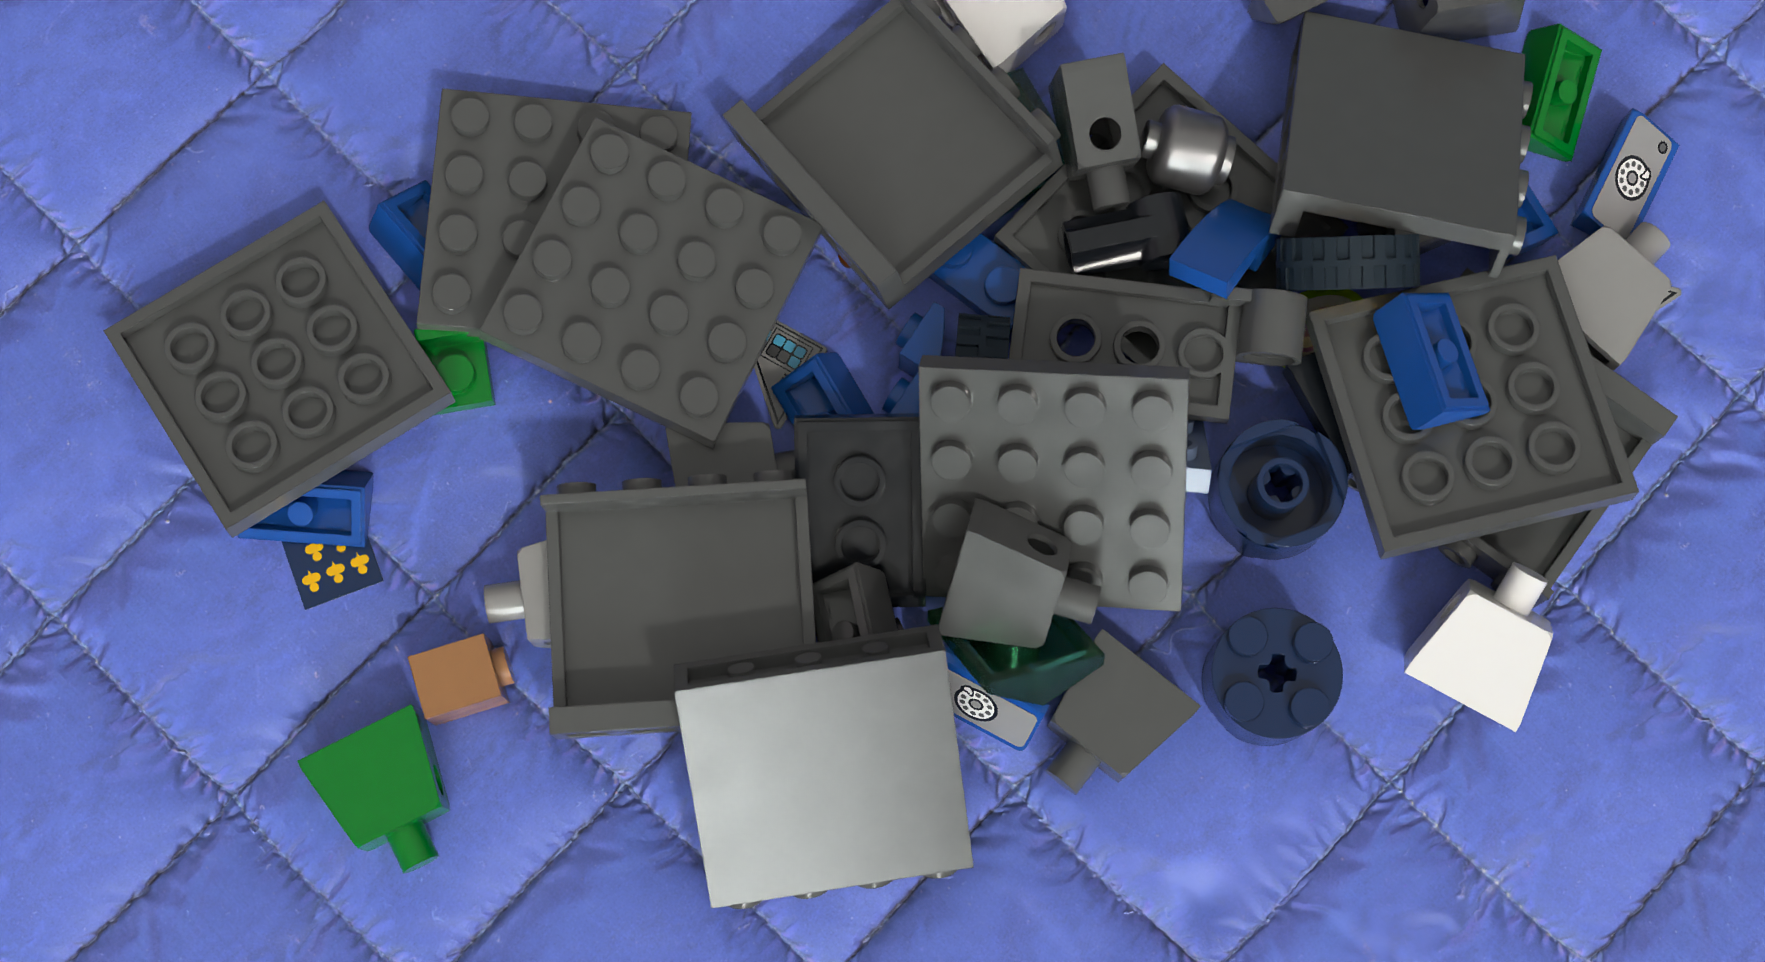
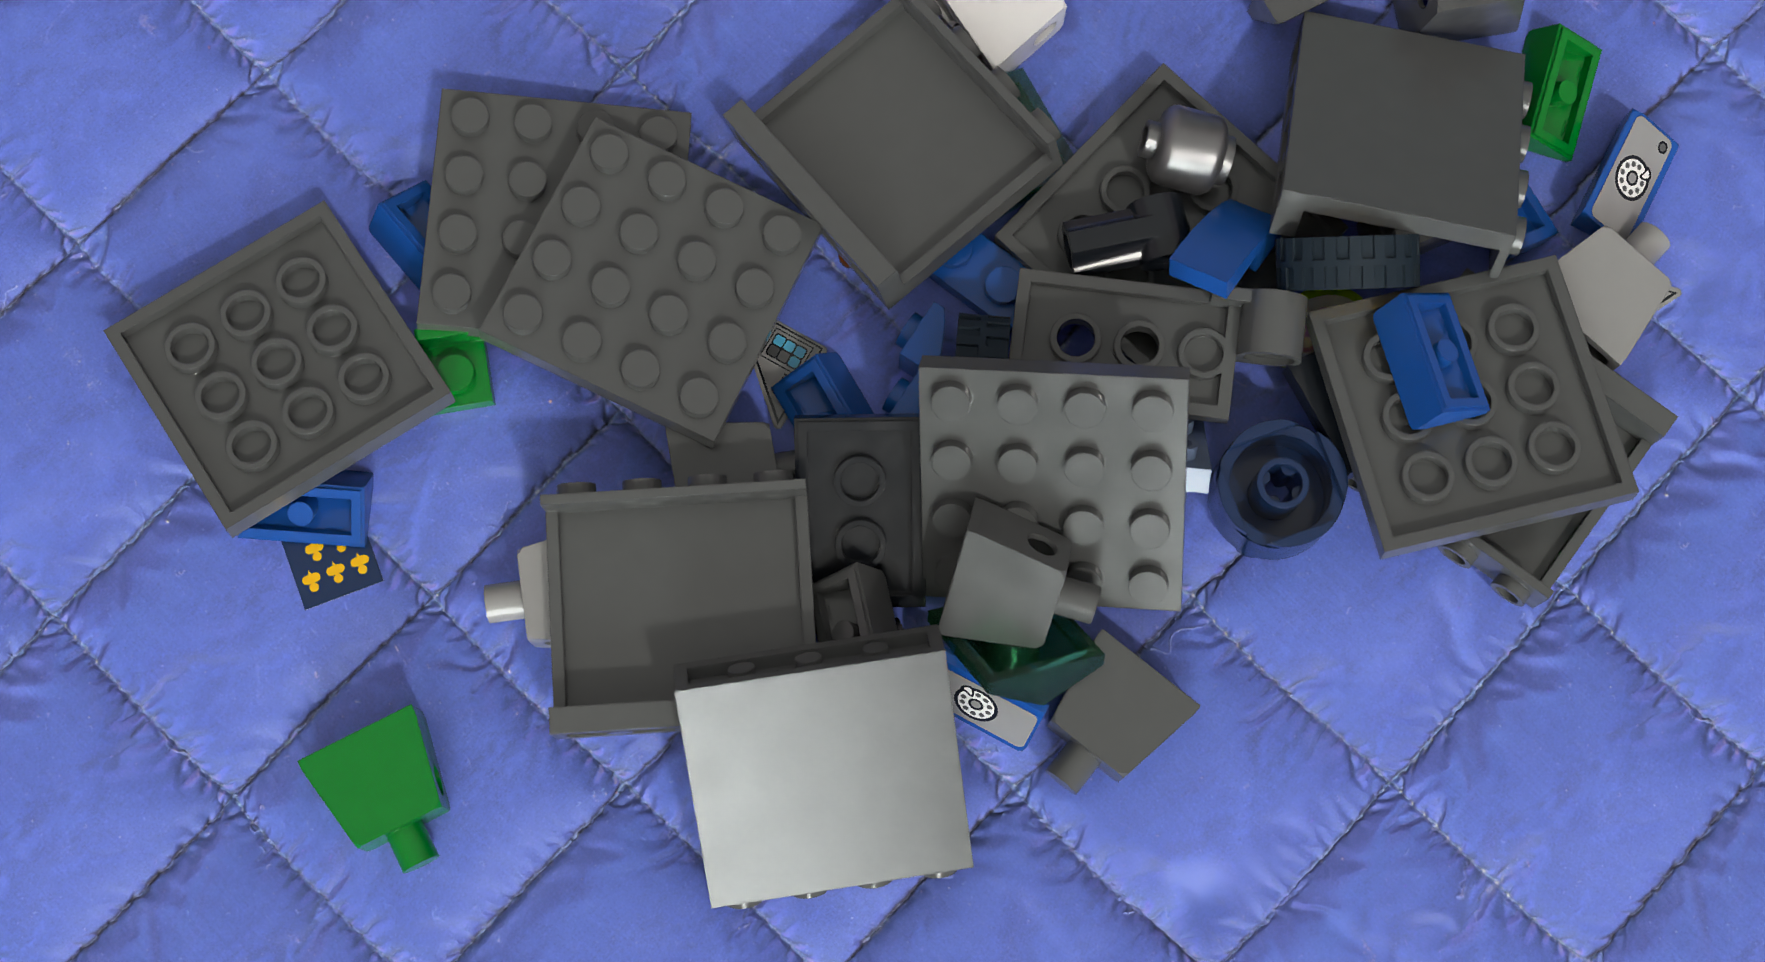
(461, 678): medium nougat brick -> none
(1097, 100): dark grey torso -> none
(1300, 653): dark blue brick -> none
(1486, 646): white torso -> none

